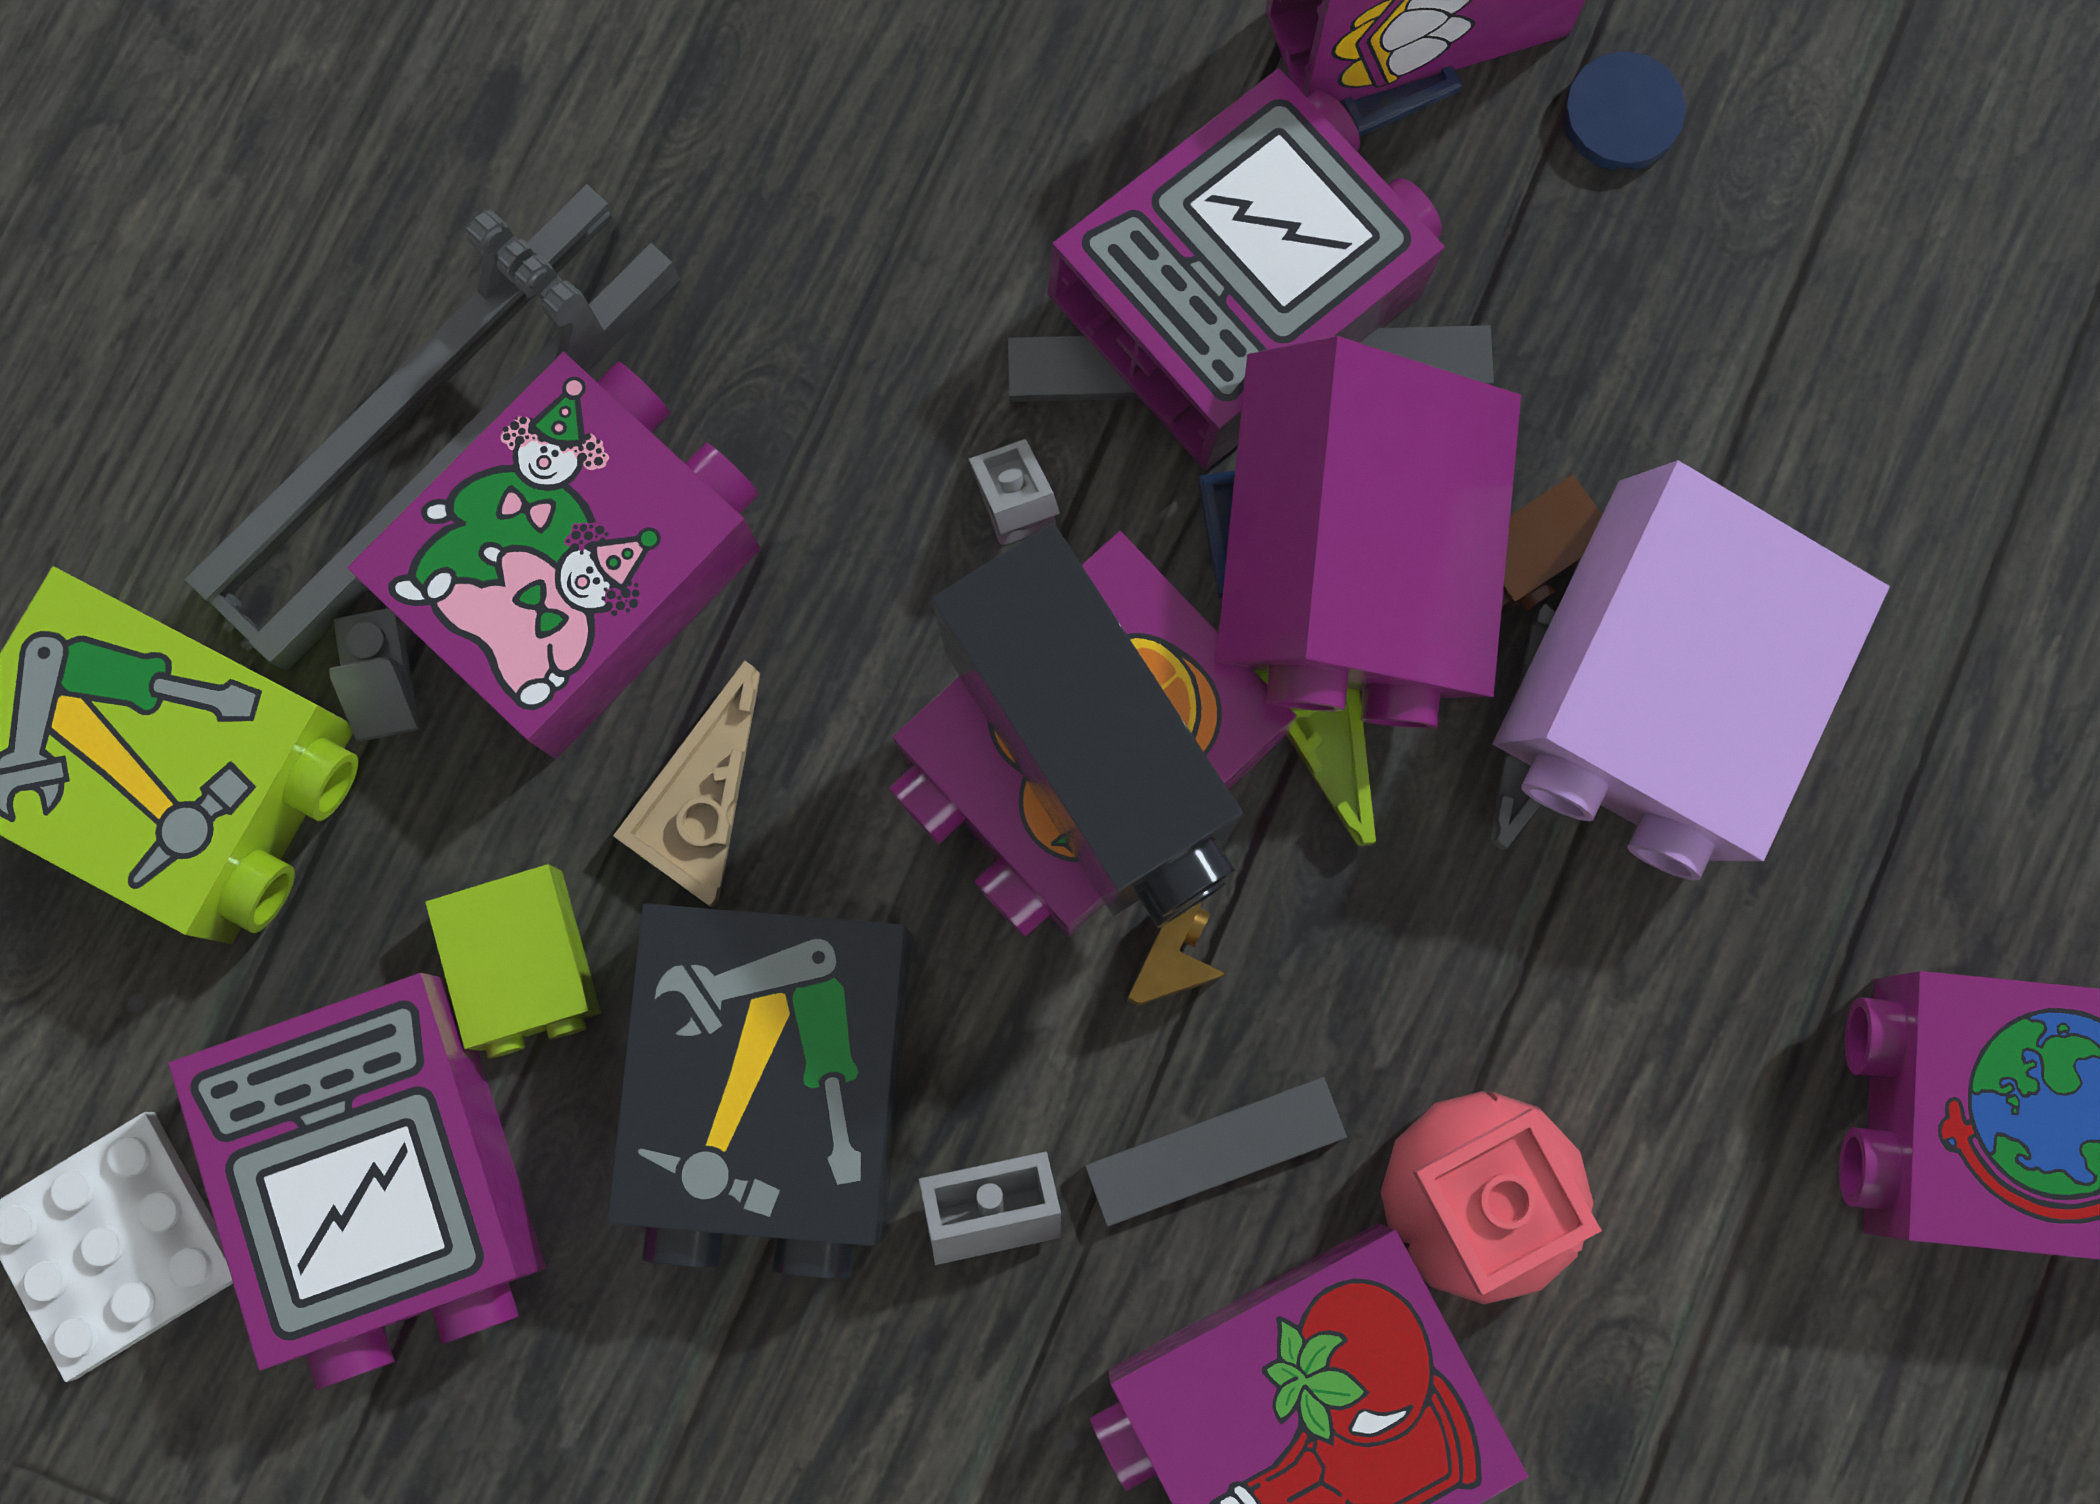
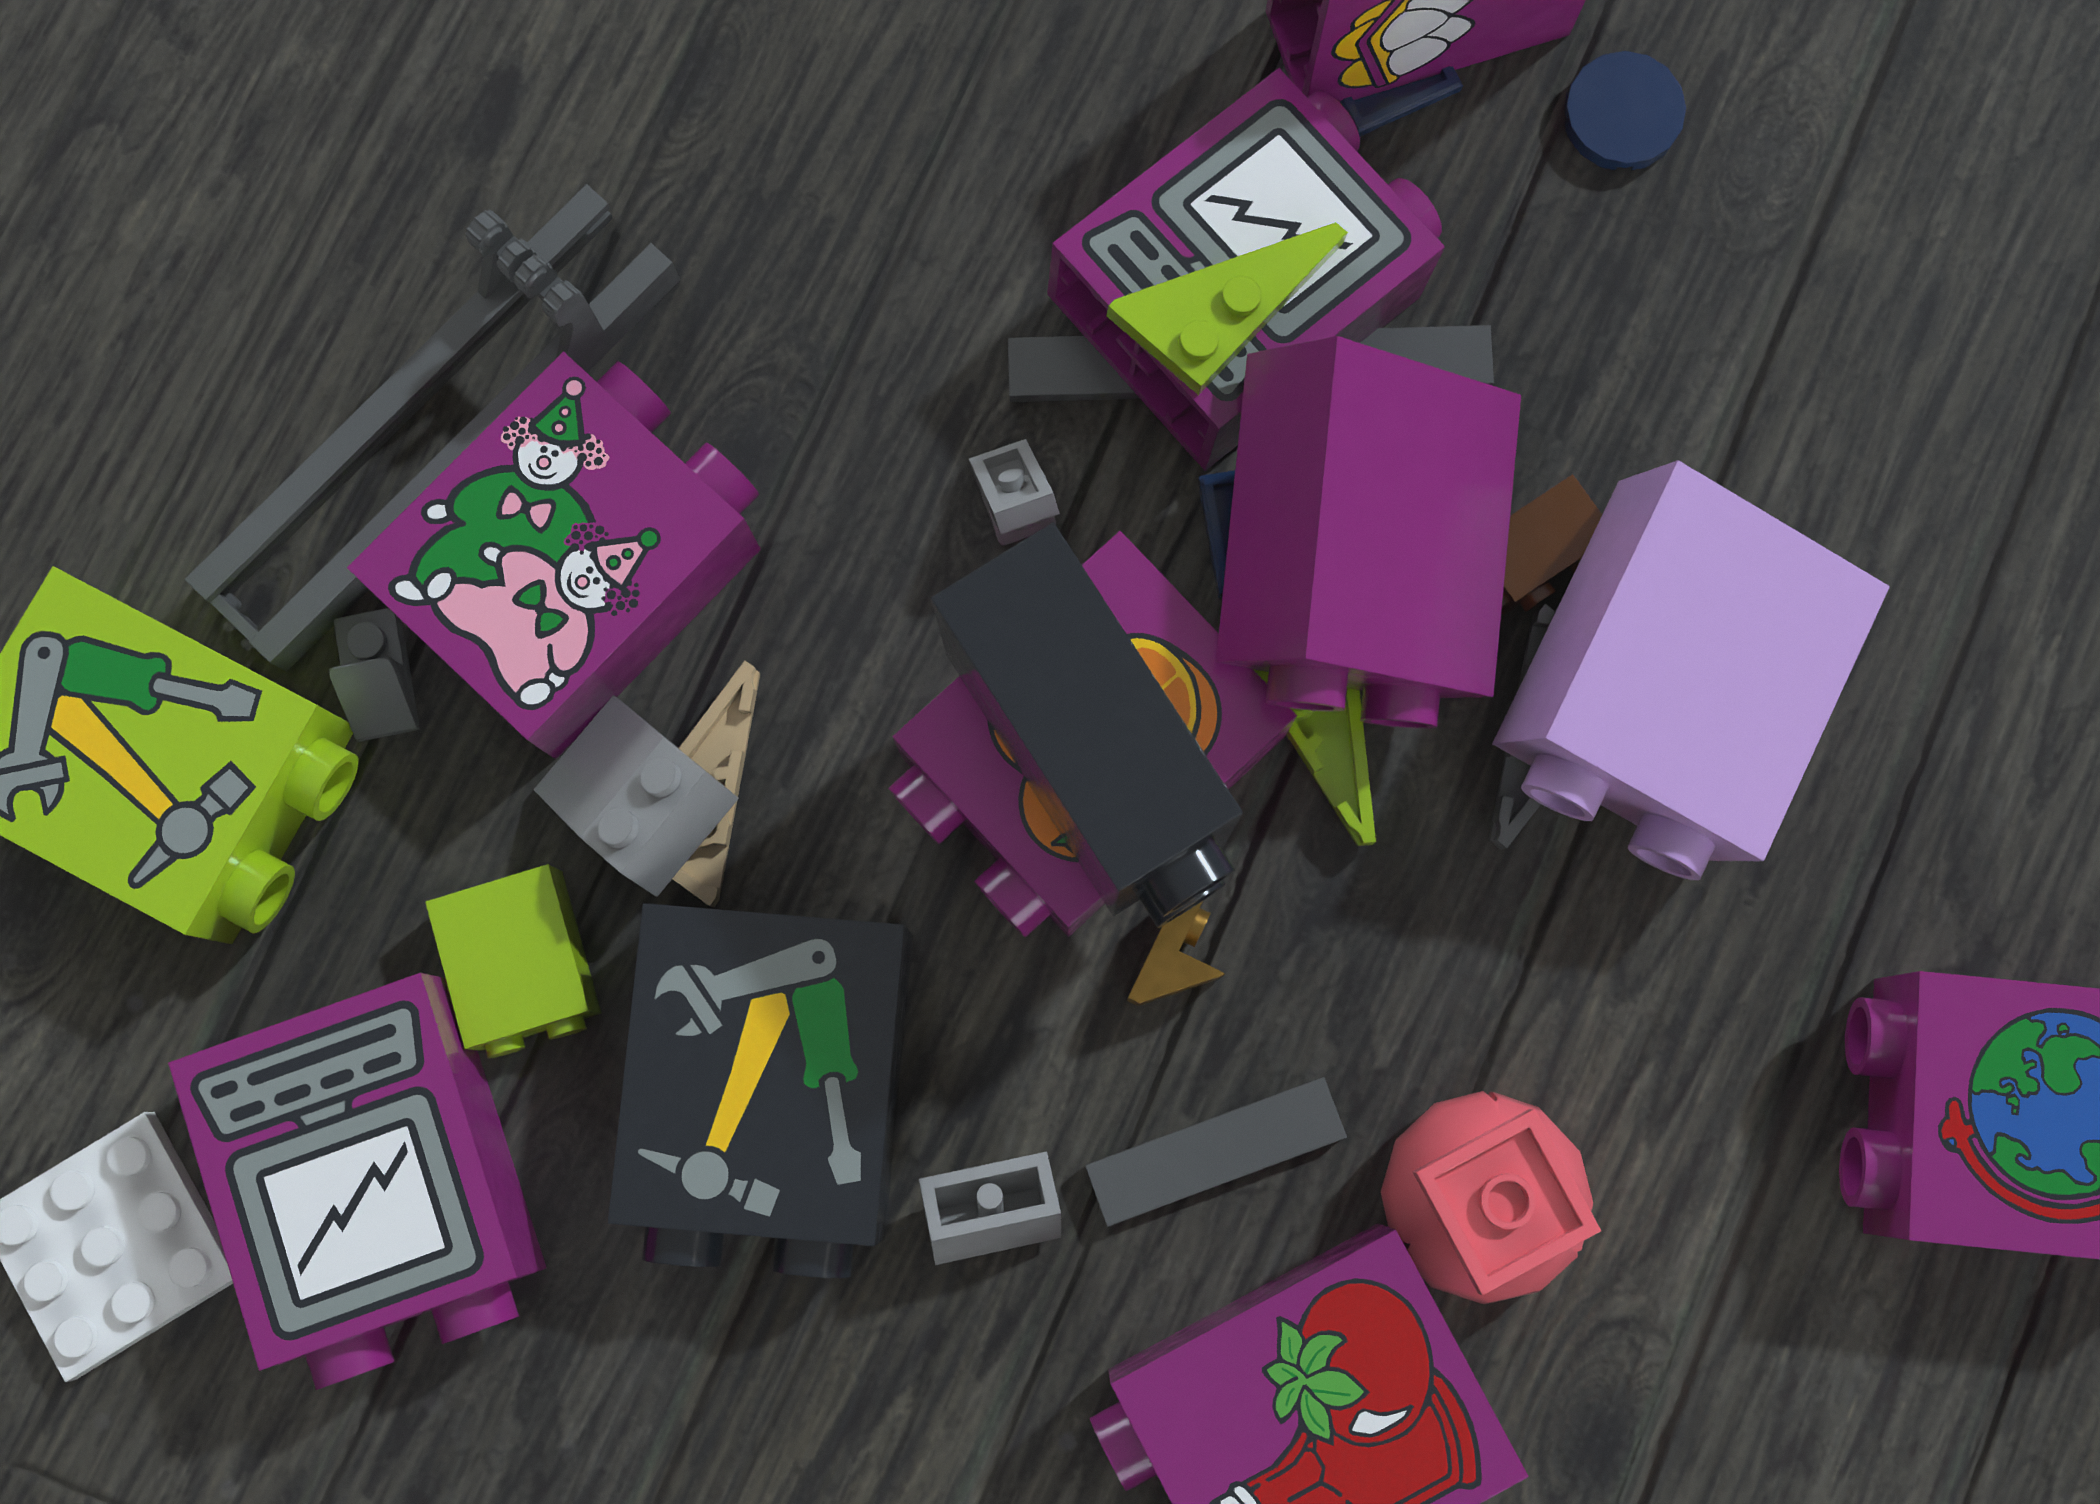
(634, 796): none -> light grey slope
(1213, 313): none -> lime wing

